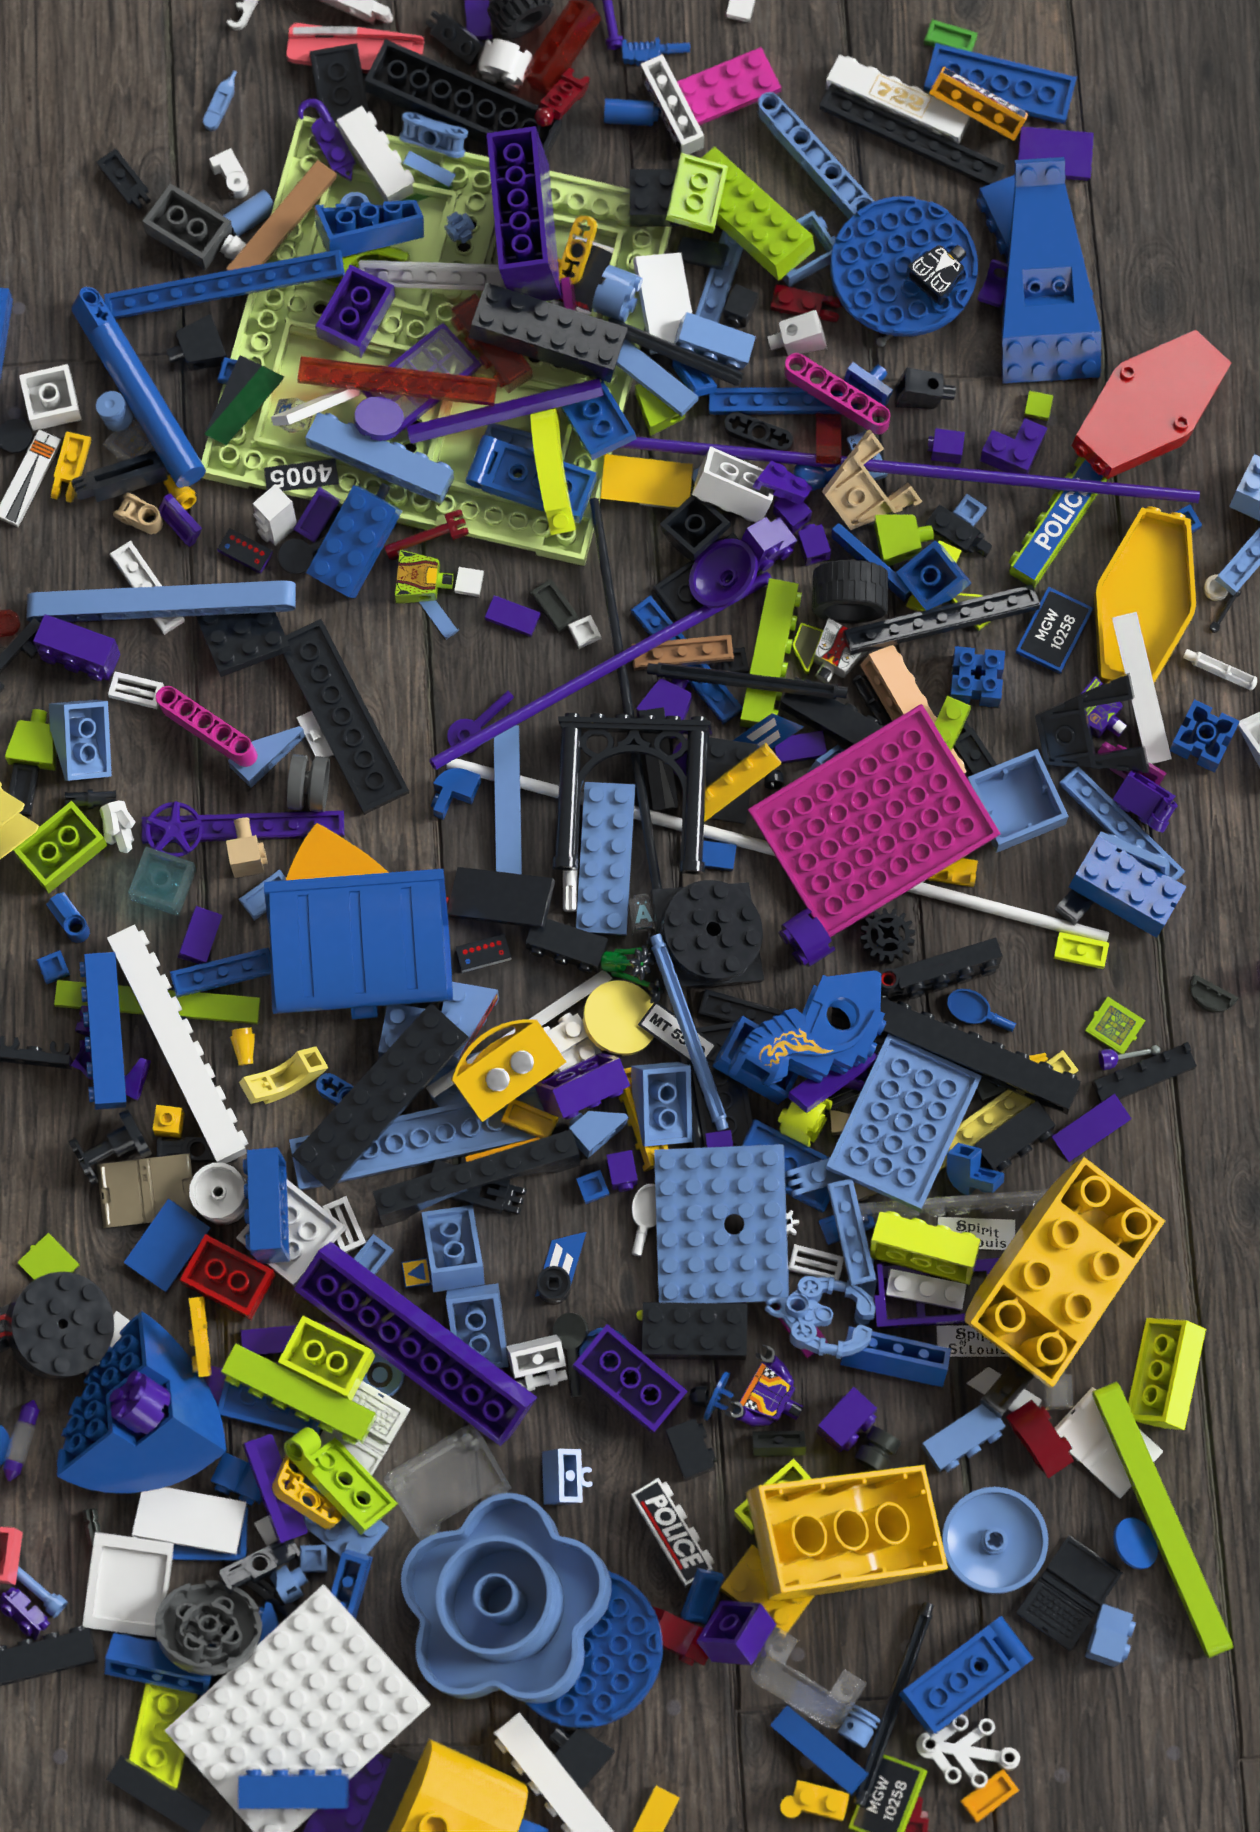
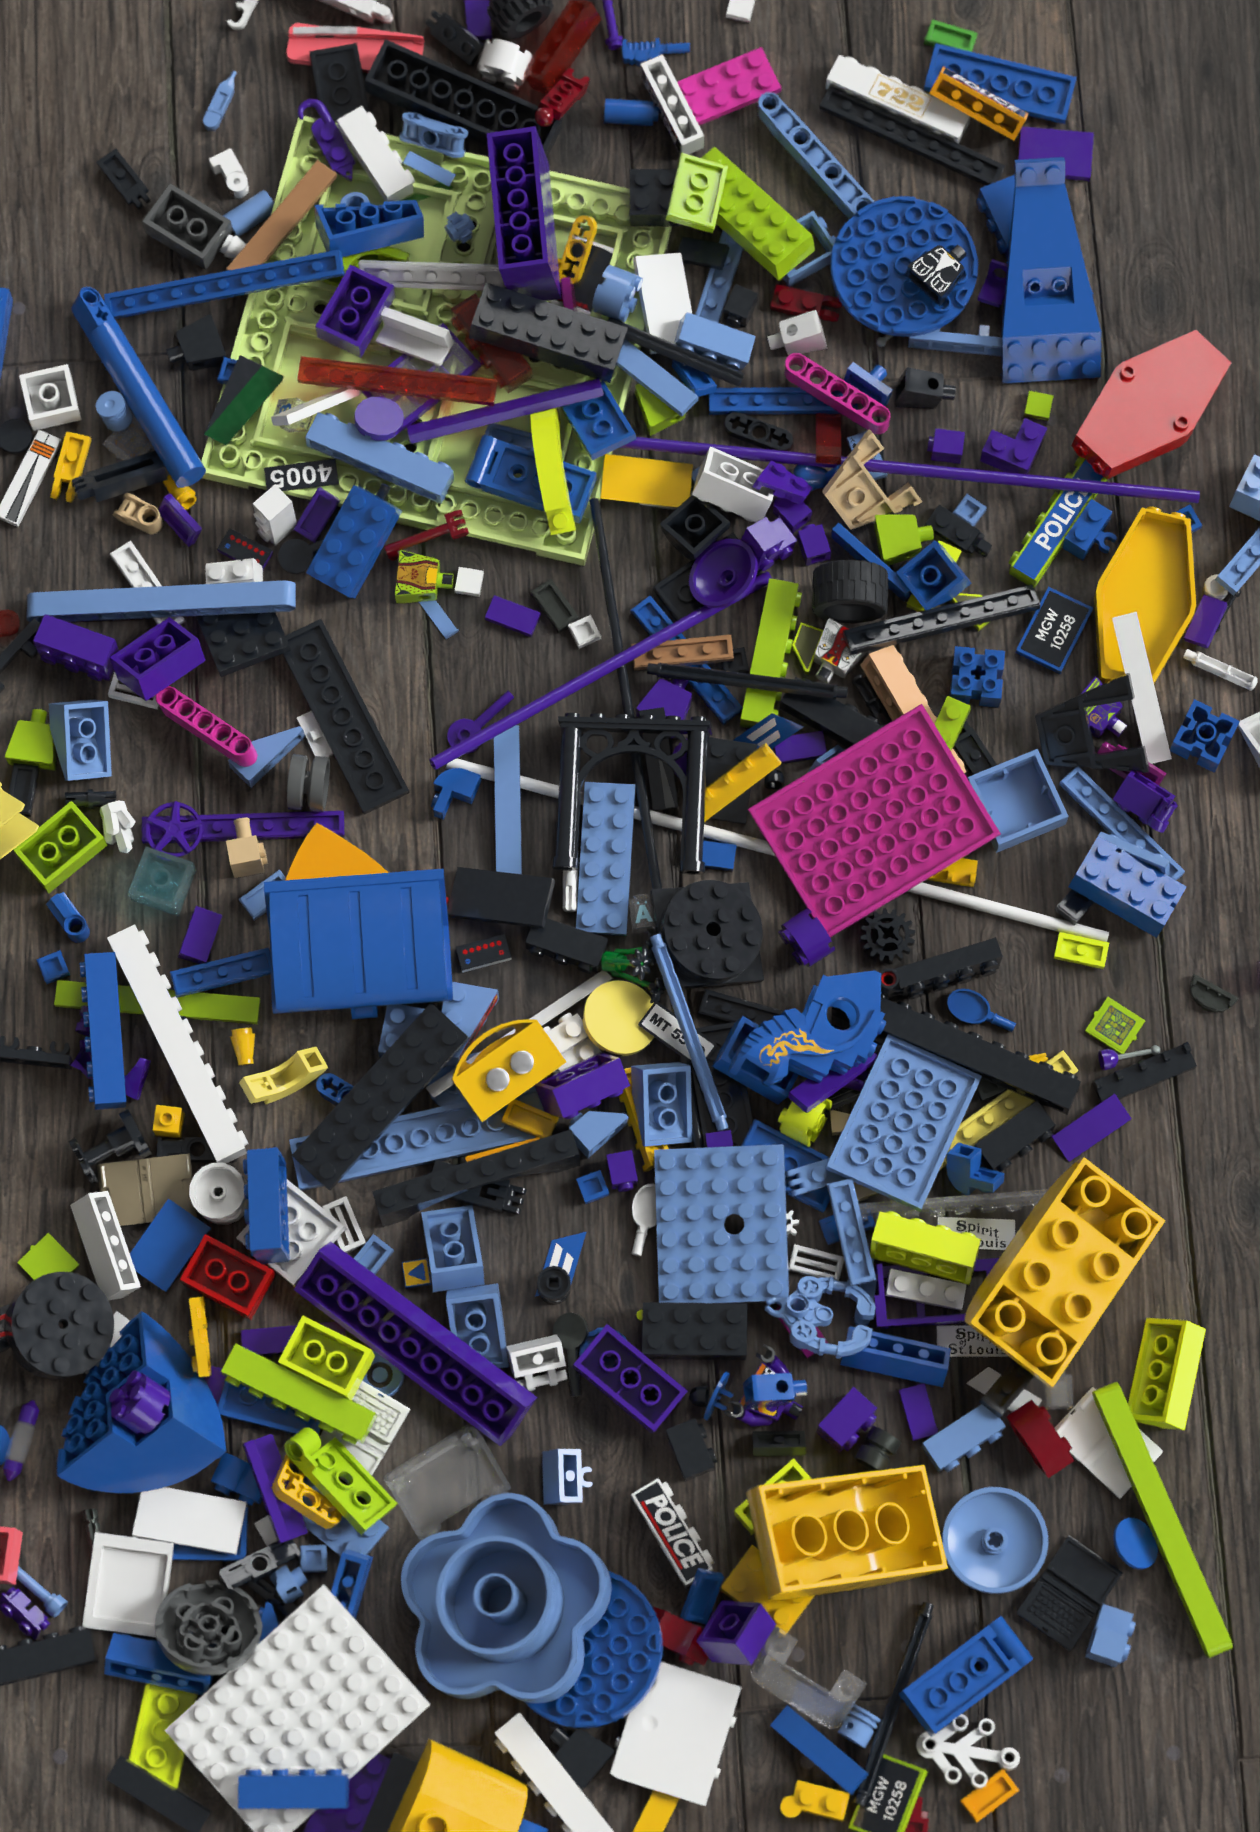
(105, 1245): none -> white brick
(157, 658): none -> dark purple brick
(234, 572): none -> white brick
(414, 337): none -> white panel
(677, 1734): none -> white piece
(762, 1391): none -> blue torso
(918, 1412): none -> dark purple tile
(959, 342): none -> medium blue hinge
(1089, 530): none -> blue brick
(1205, 621): none -> dark purple tile

